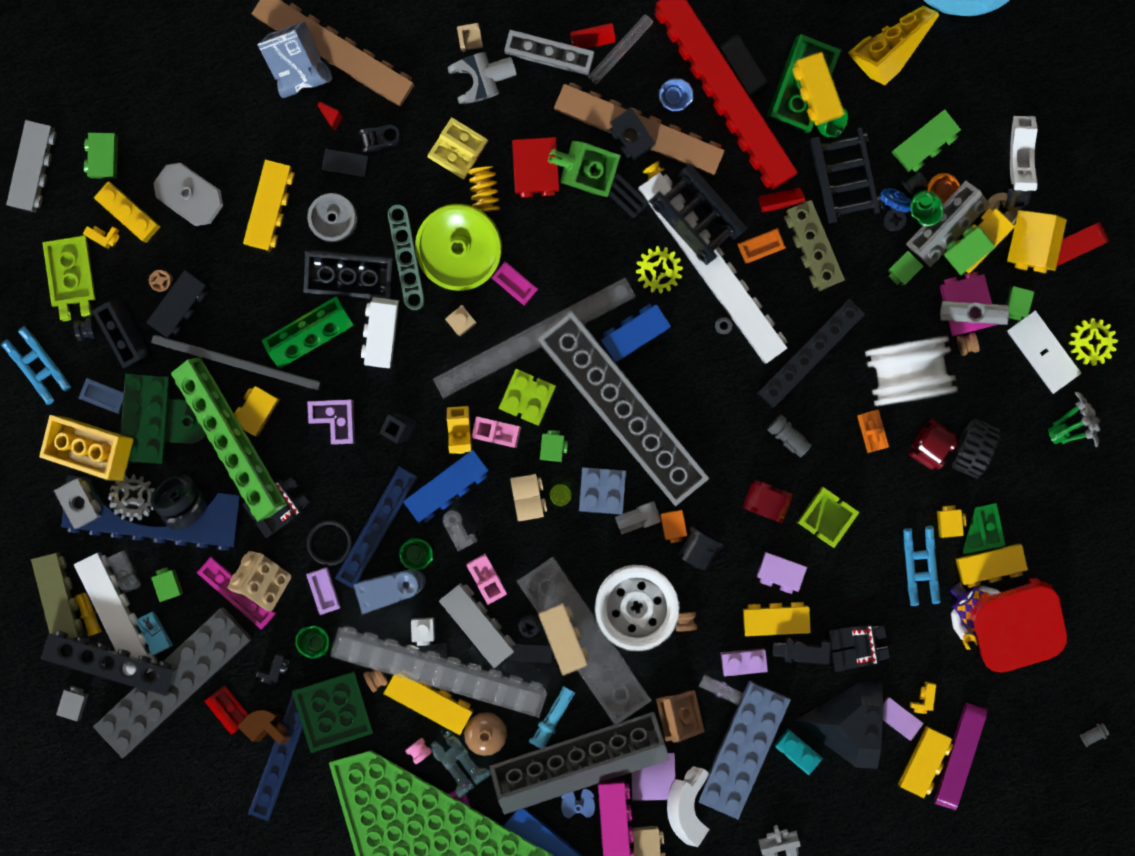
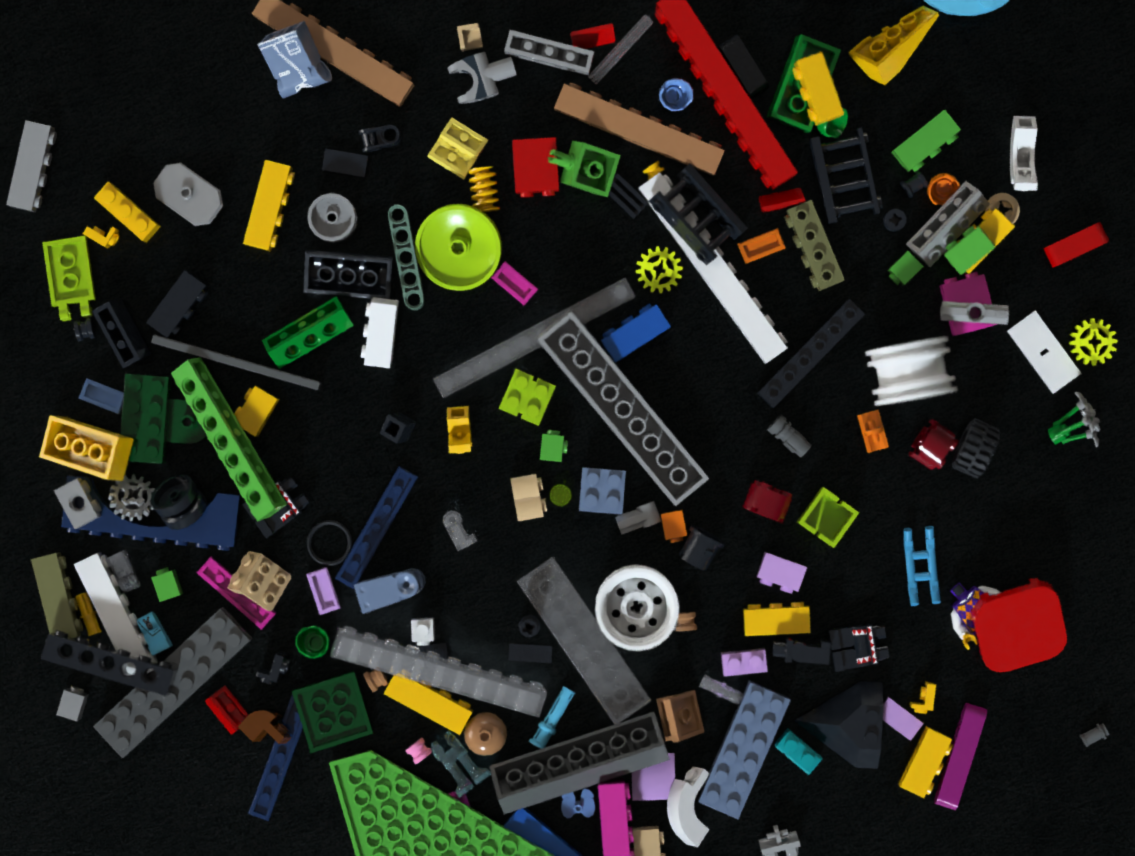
(34, 378): dark azure piece -> none
(102, 155): bright green brick -> none
(157, 280): medium nougat wheel -> none
(332, 115): red slope -> none
(339, 415): lavender brick -> none
(416, 554): green hair -> none
(445, 486): blue brick -> none
(460, 320): tan brick -> none
(477, 625): light grey brick -> none
(486, 579): bright pink brick -> none
(496, 432): bright pink brick -> none
(564, 638): tan brick -> none
(630, 121): black brick -> none
(725, 320): dark grey pin -> none
(895, 199): blue gear -> none
(927, 208): green hair -> none
(951, 522): yellow brick -> none
(968, 343): medium nougat wheel -> none
(984, 530): green wing -> none
(991, 565): yellow brick -> none
(1017, 200): black plate -> none
(1019, 302): bright green brick -> none
(1036, 241): yellow brick -> none

